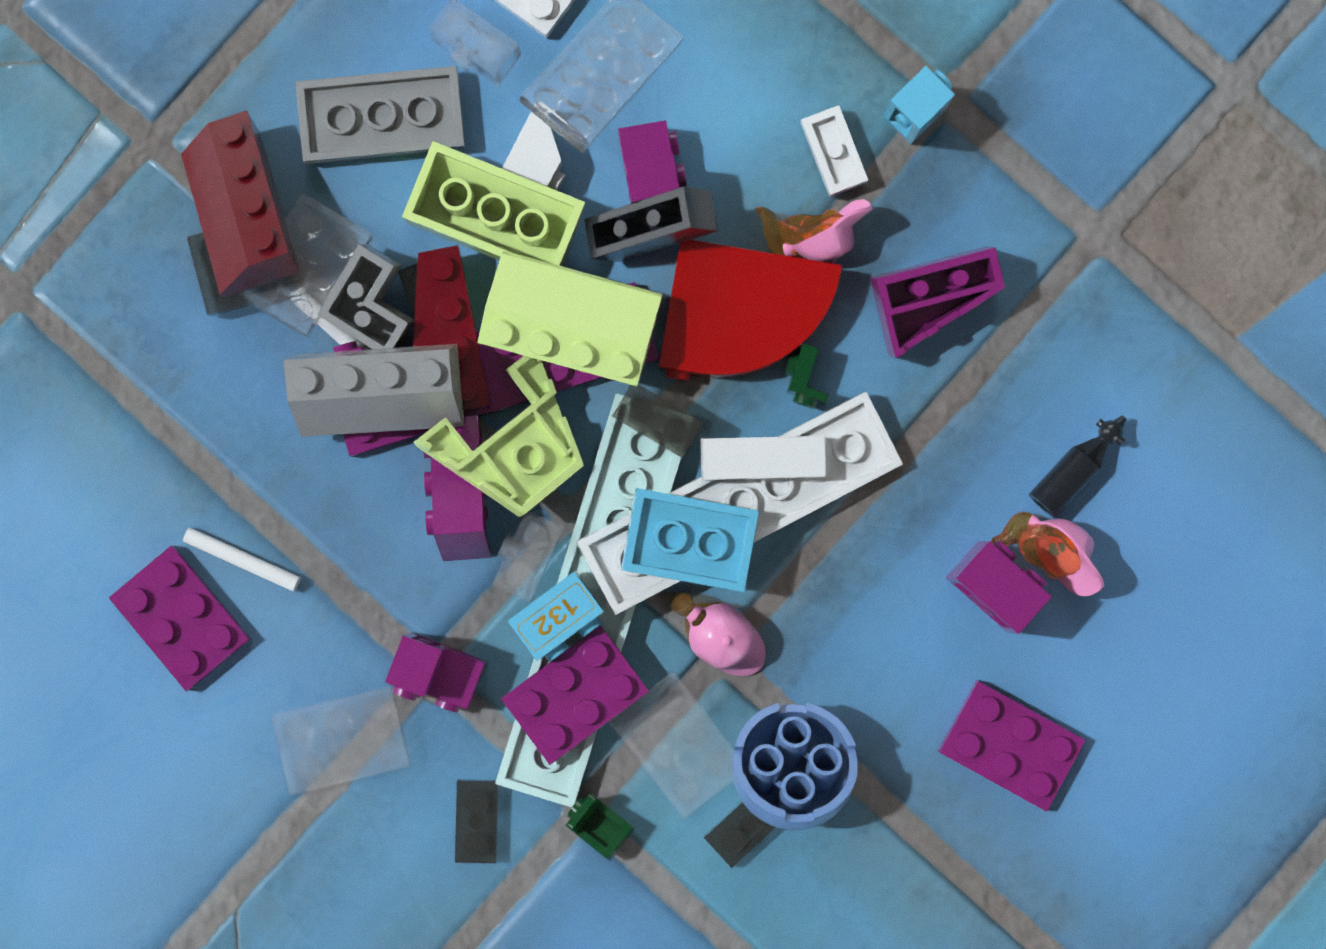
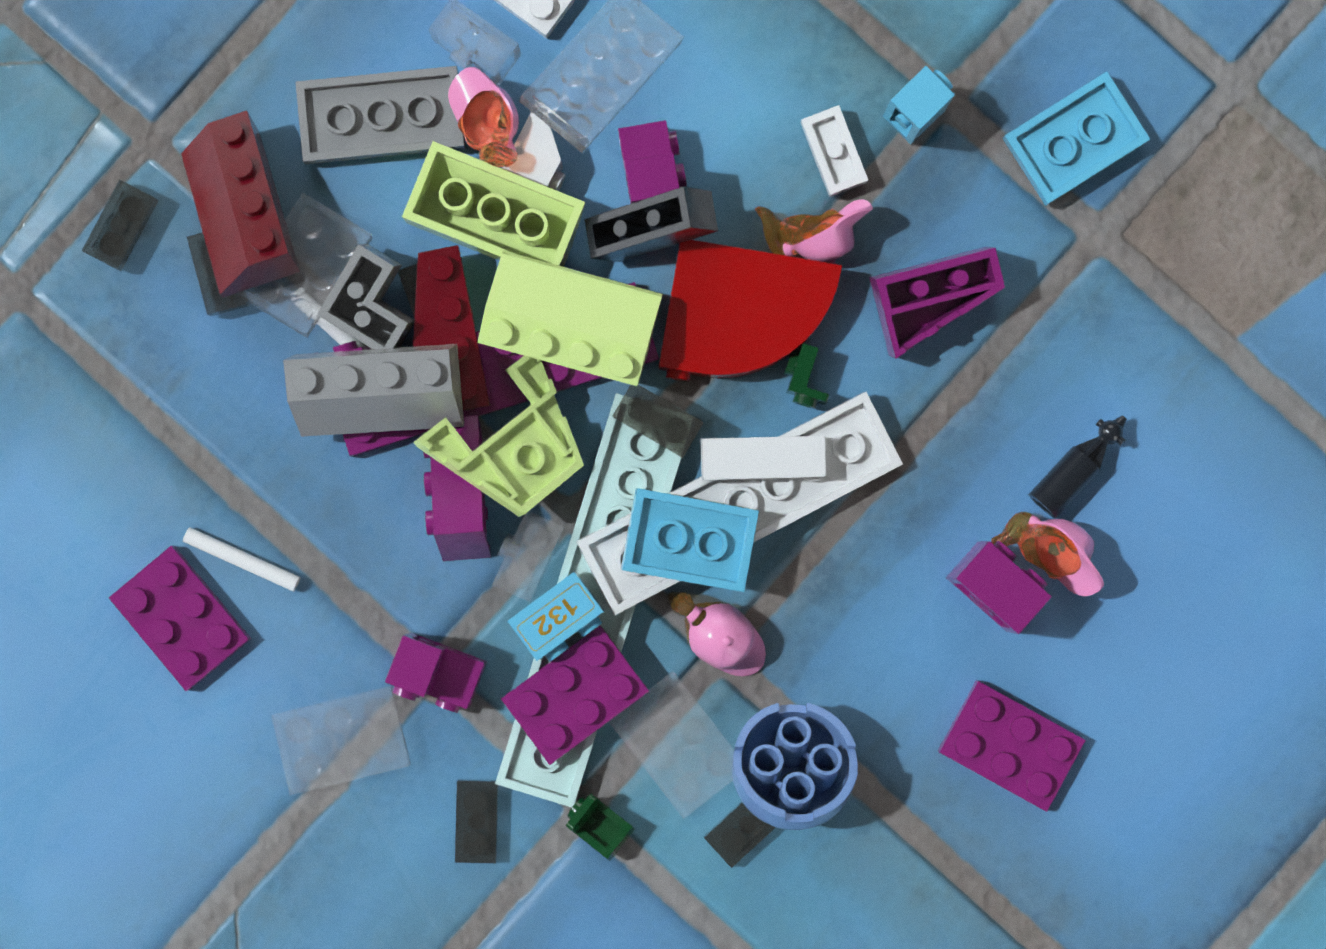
(120, 225): none -> clear smoke plate
(485, 116): none -> clear orange hair
(1076, 138): none -> medium azure plate

